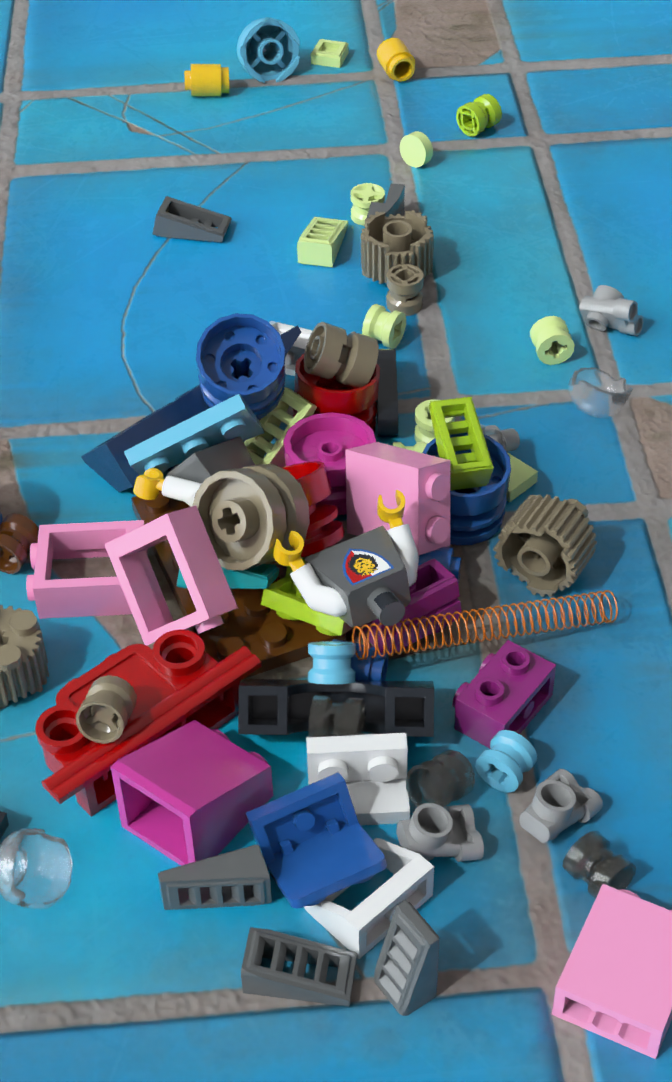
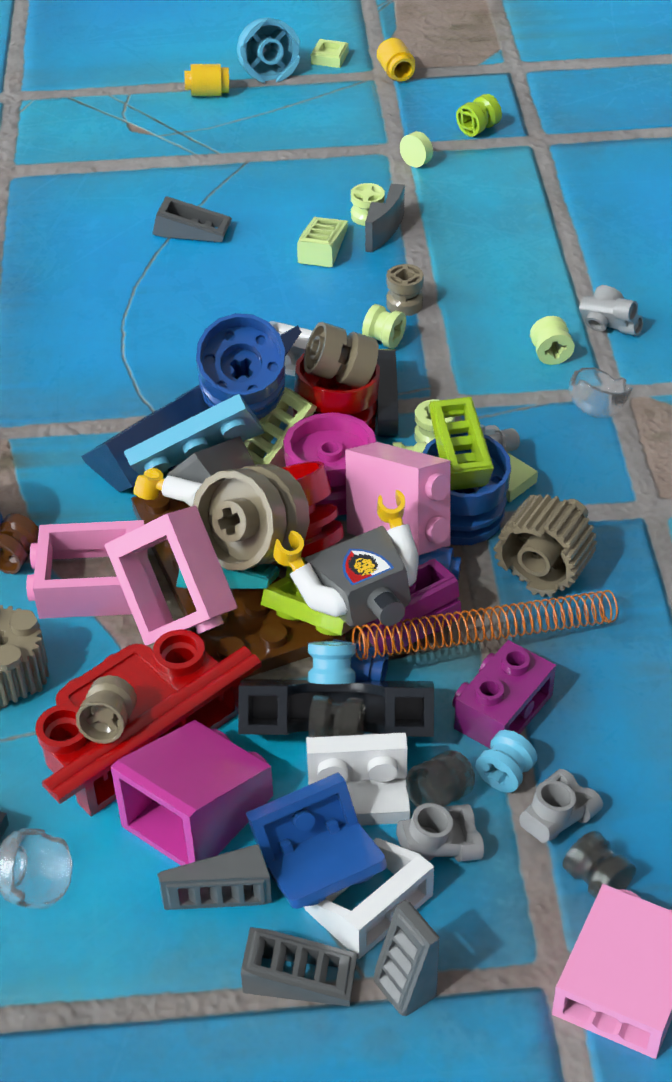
(395, 242): dark tan brick -> none

